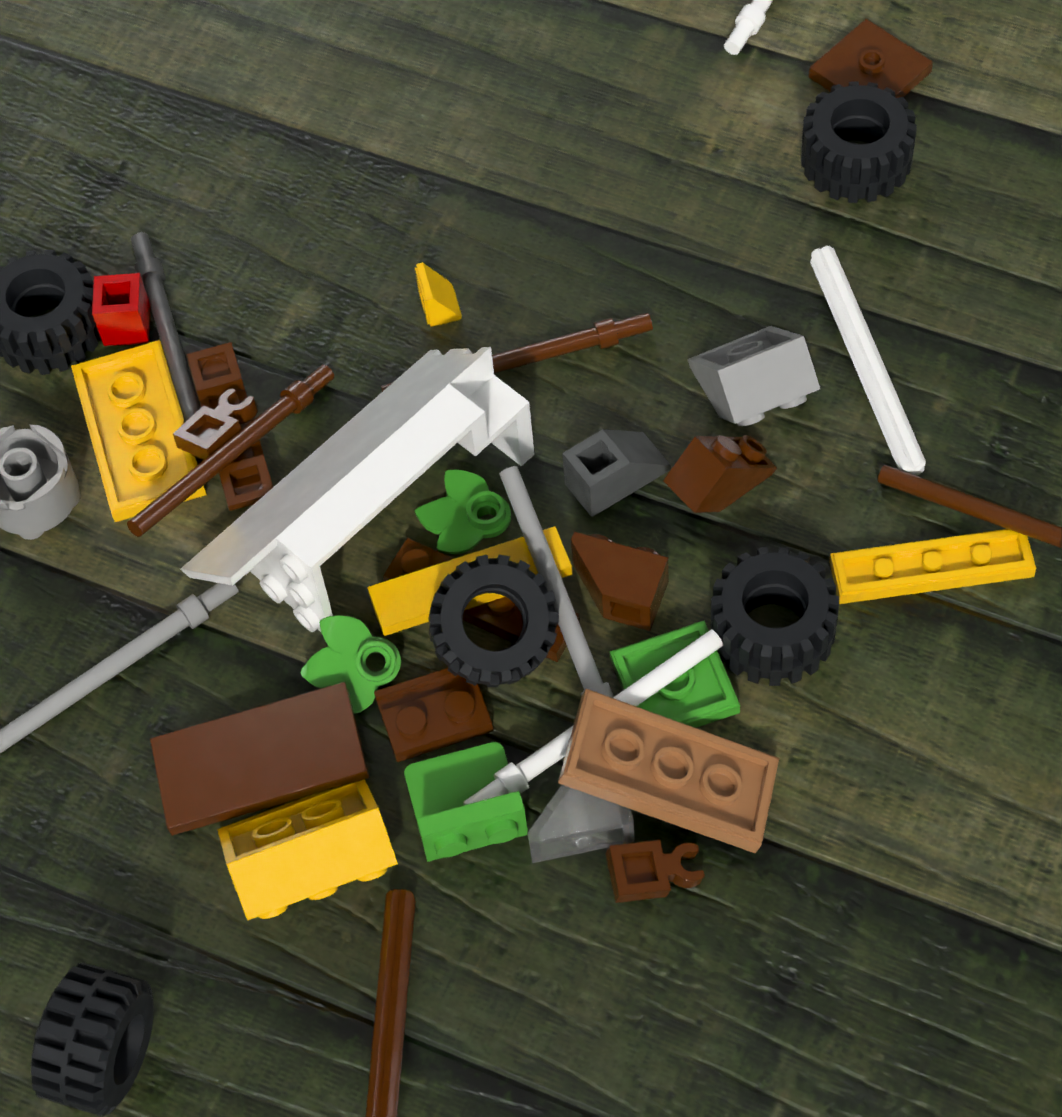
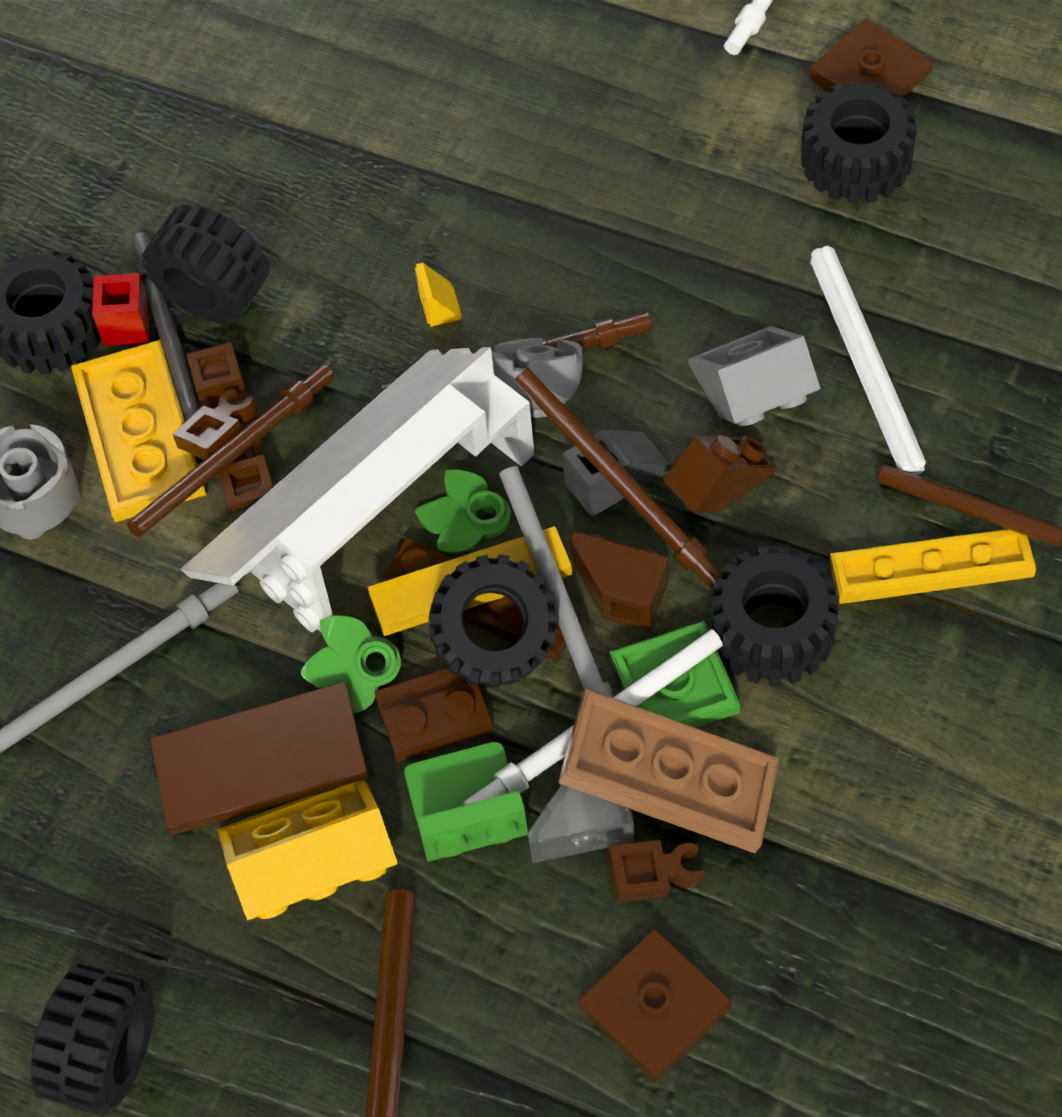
(206, 264): none -> black tyre
(556, 367): none -> light grey cylinder
(654, 1005): none -> reddish brown plate
(689, 552): none -> reddish brown bar

